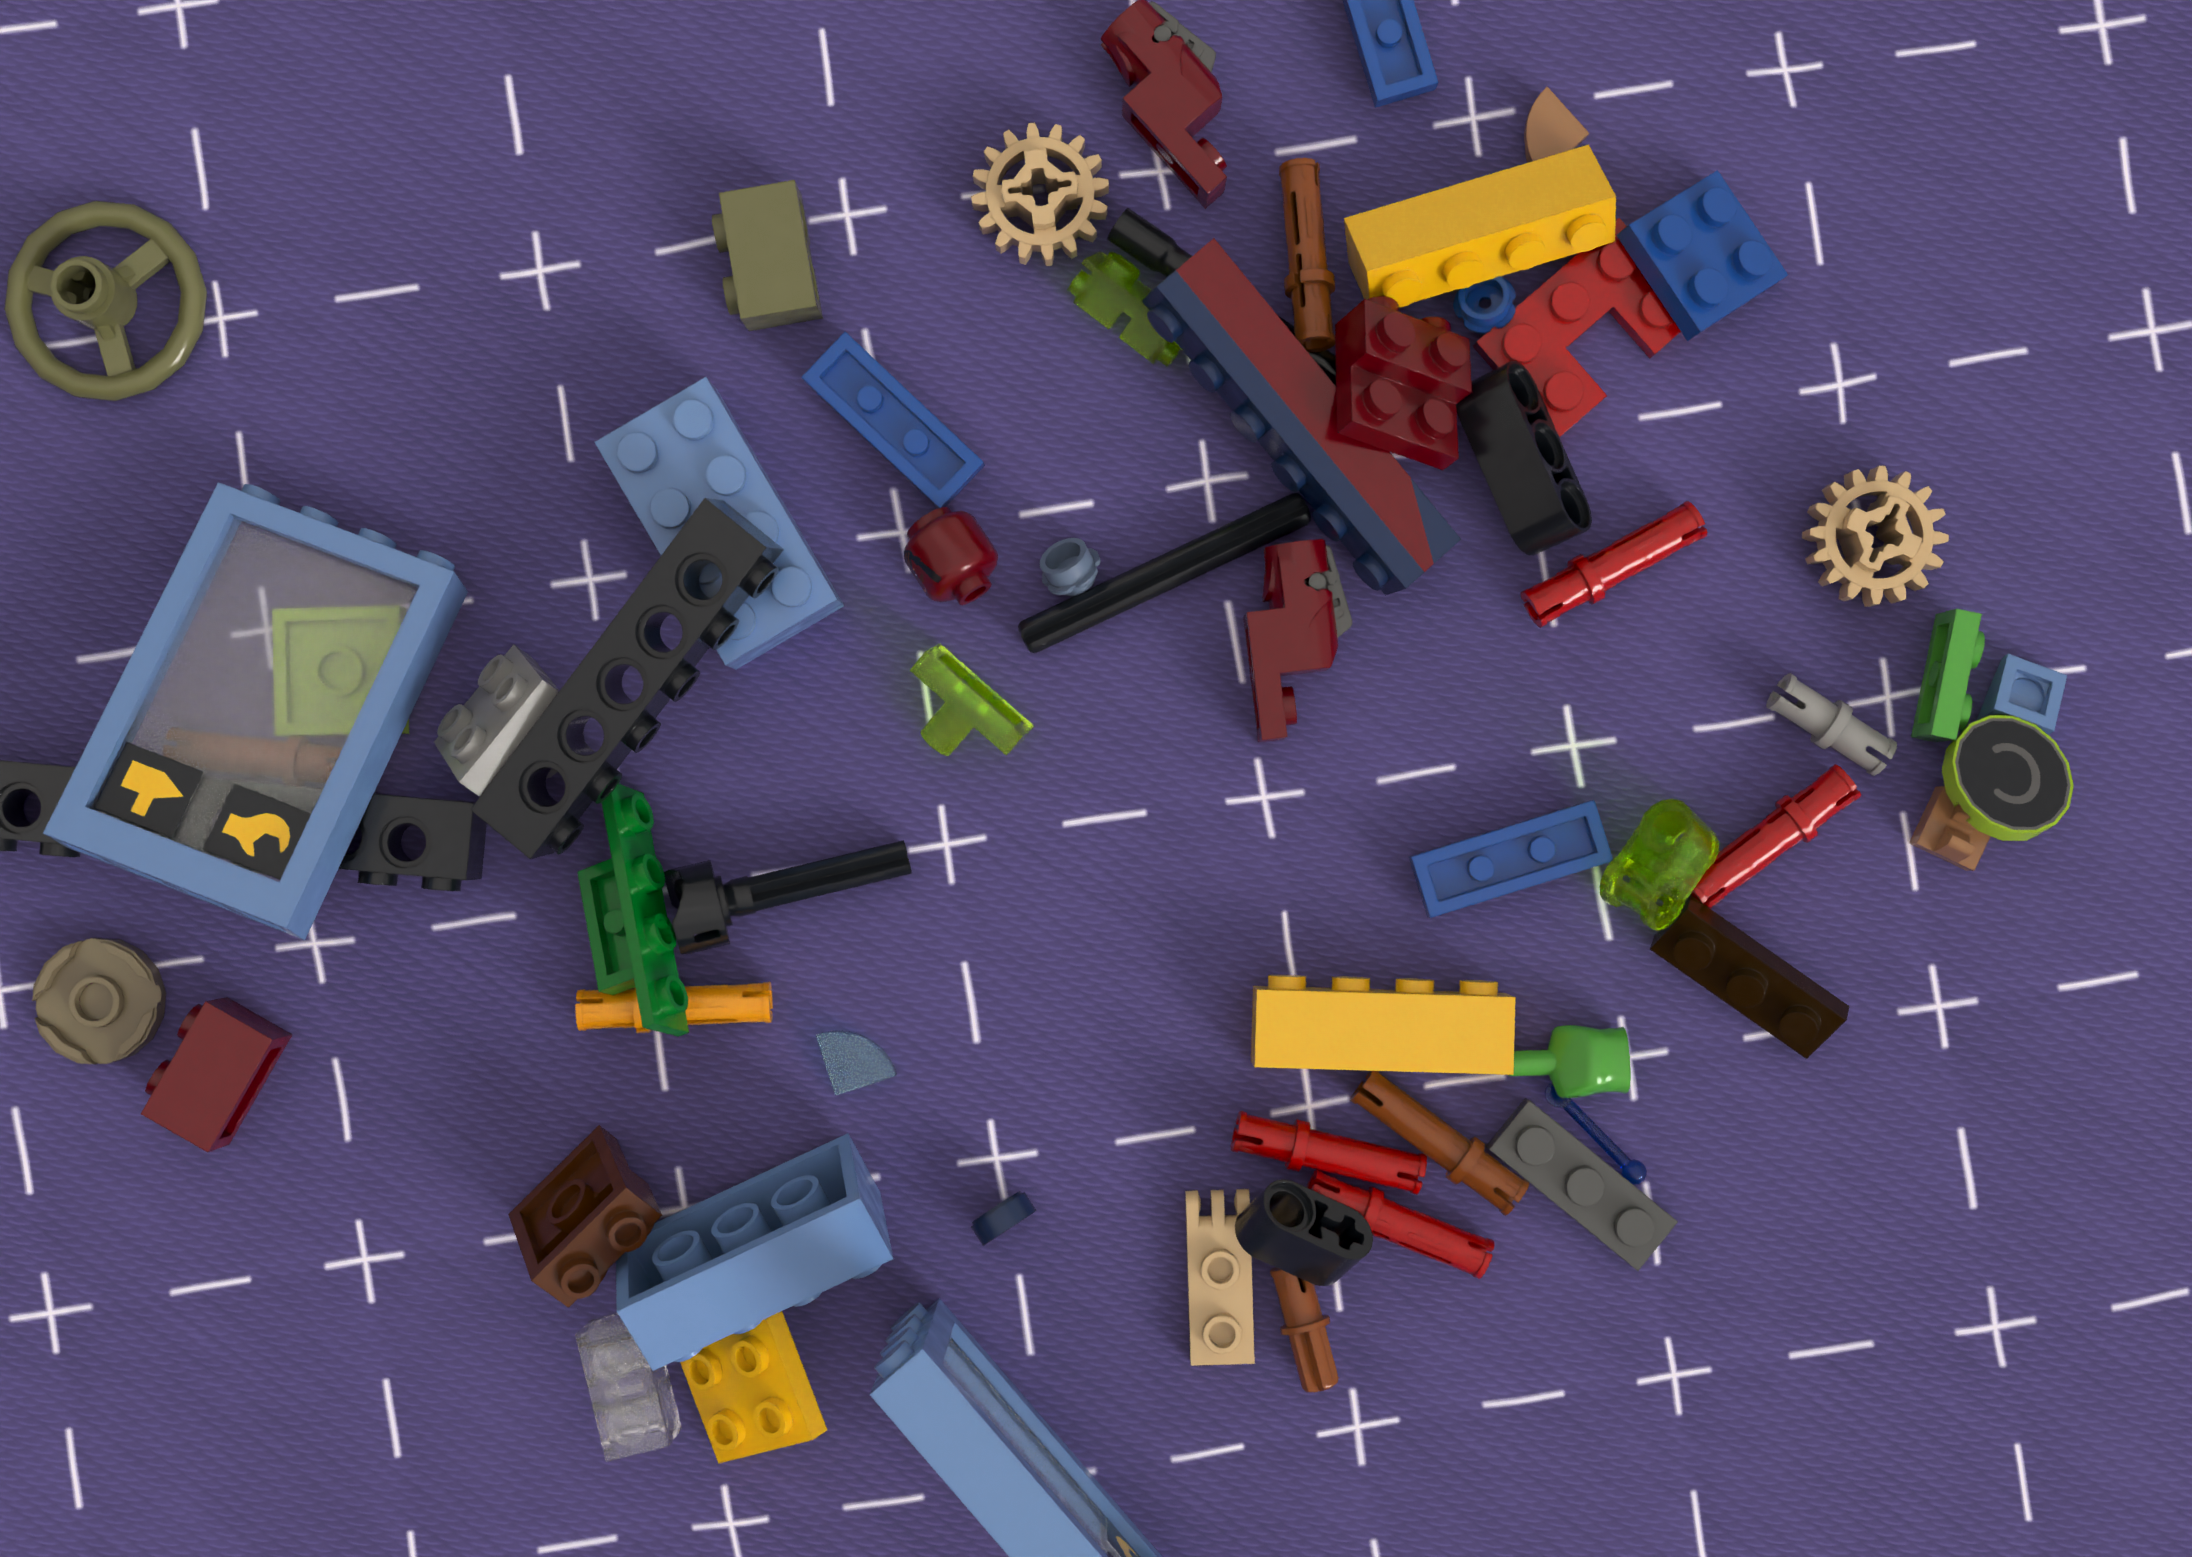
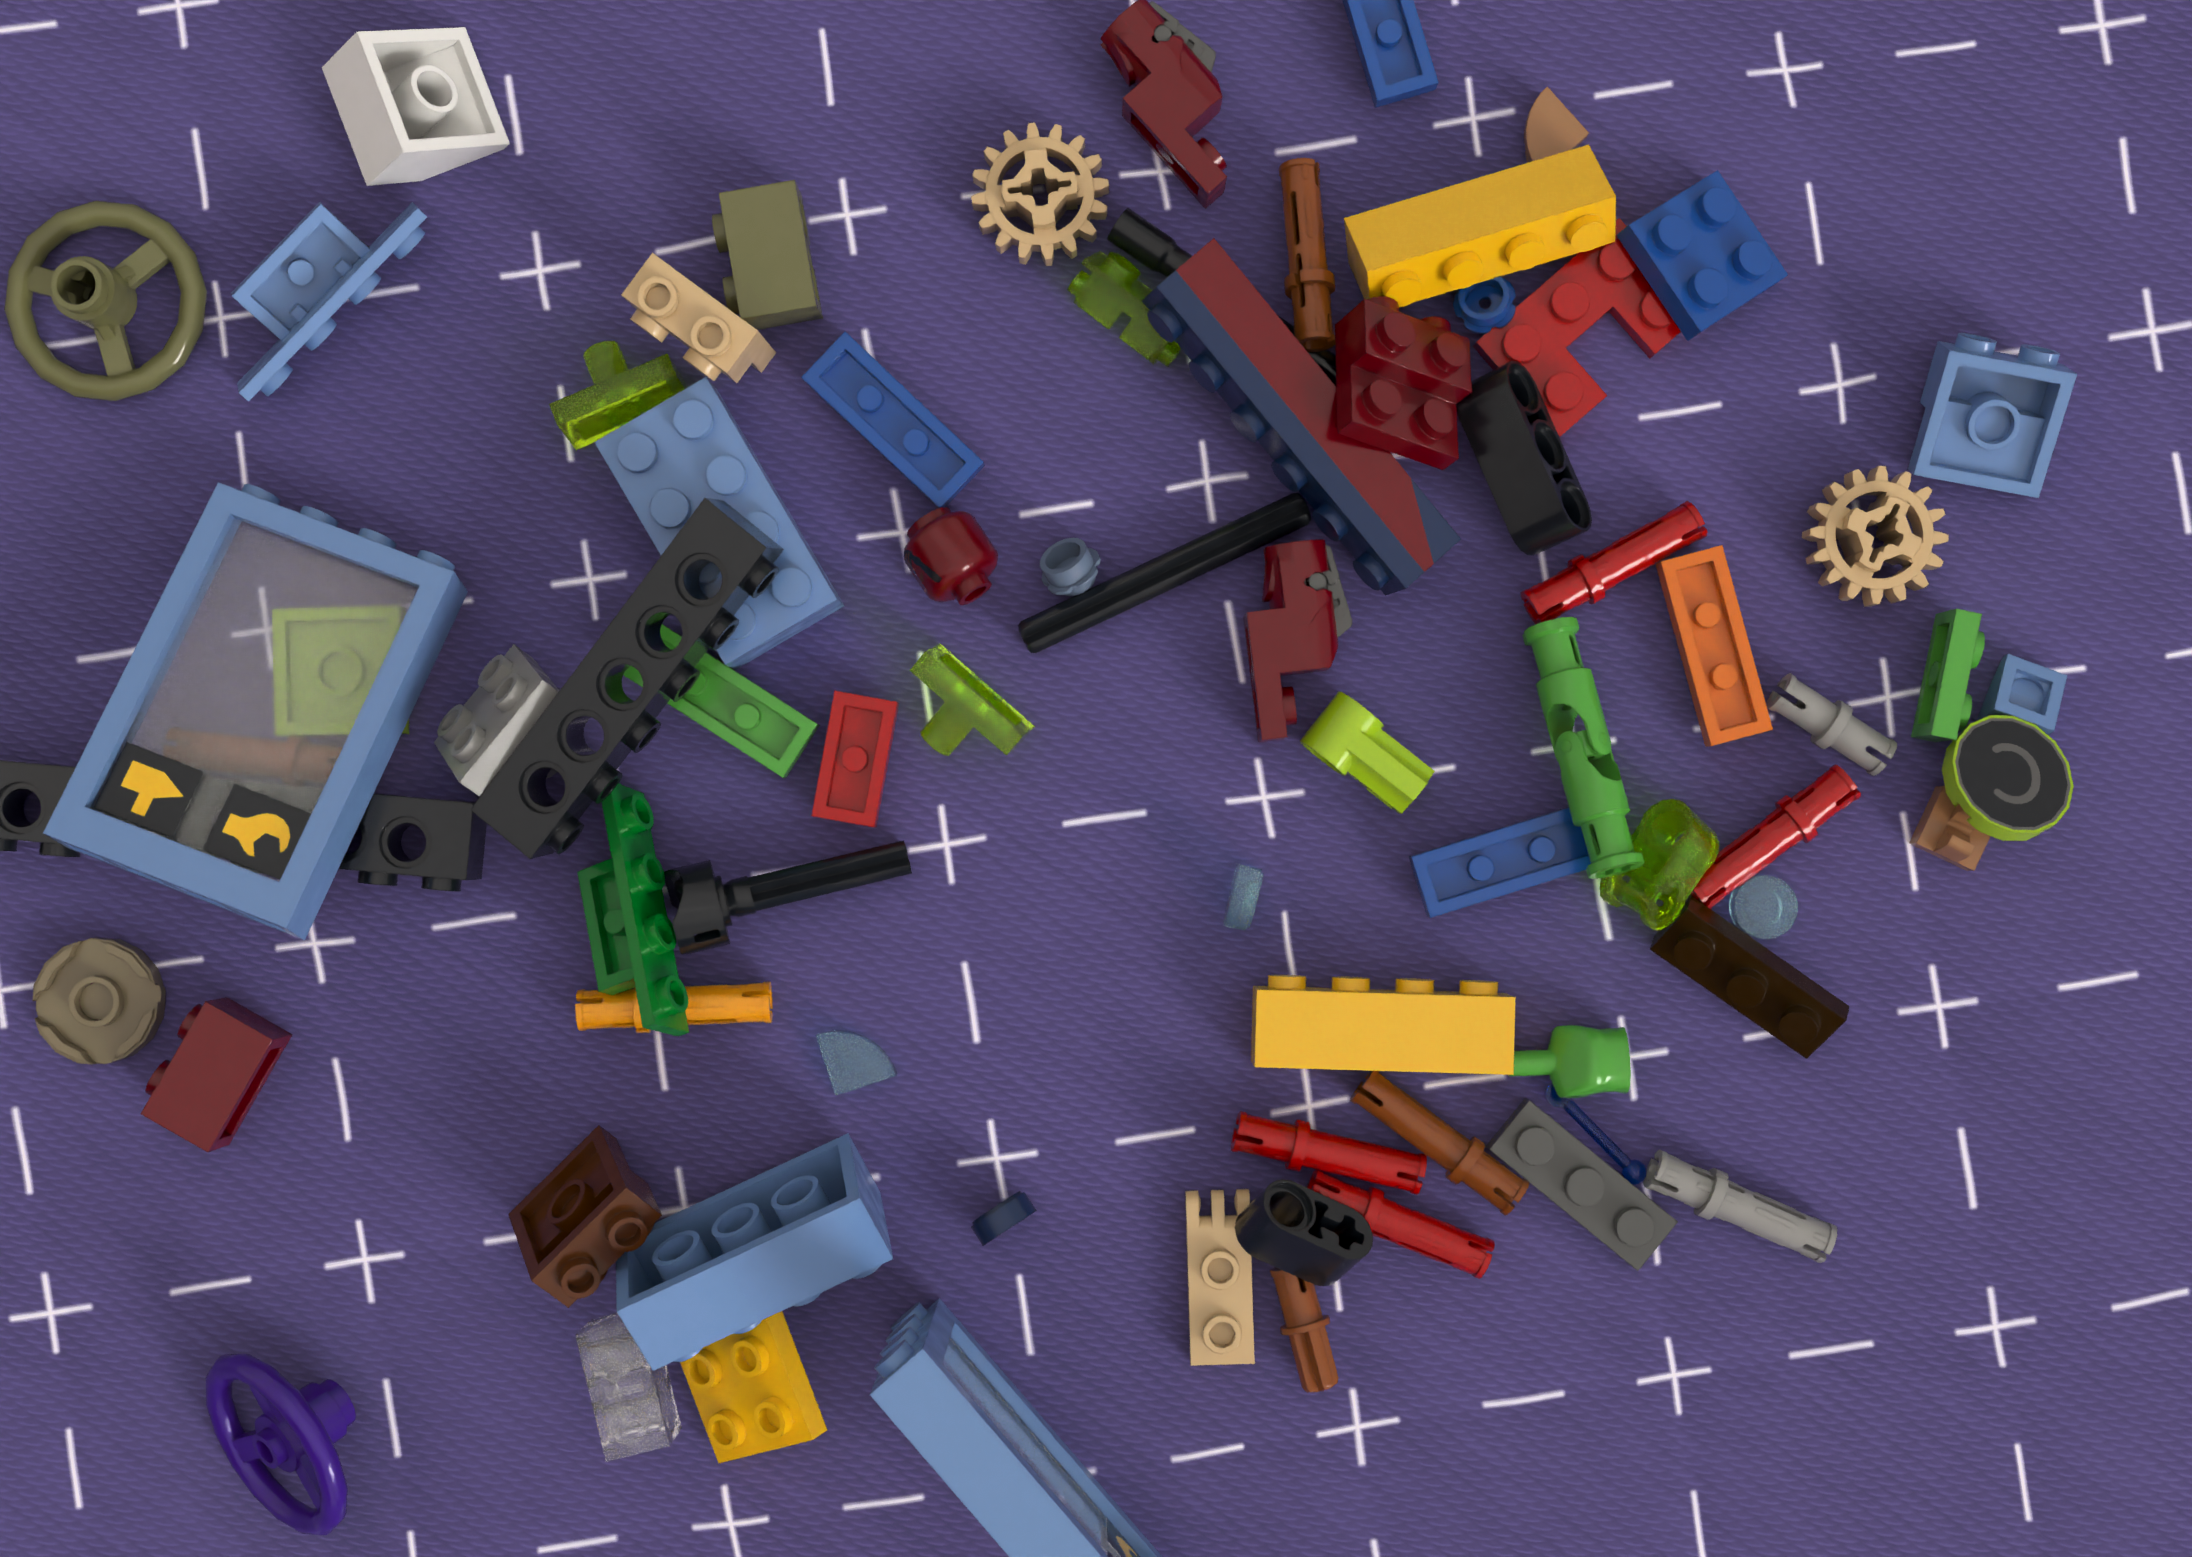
(291, 1435): none -> dark purple piece
(309, 280): none -> medium blue bracket
(413, 103): none -> white slope
(617, 393): none -> clear neon green tile
(712, 332): none -> tan plate
(741, 712): none -> bright green plate
(855, 759): none -> red plate
(1243, 897): none -> clear light blue tile
(1354, 744): none -> lime piece
(1585, 756): none -> bright green piece
(1714, 646): none -> orange plate
(1721, 1198): none -> light grey pin
(1763, 907): none -> clear light blue tile
(1991, 415): none -> medium blue plate

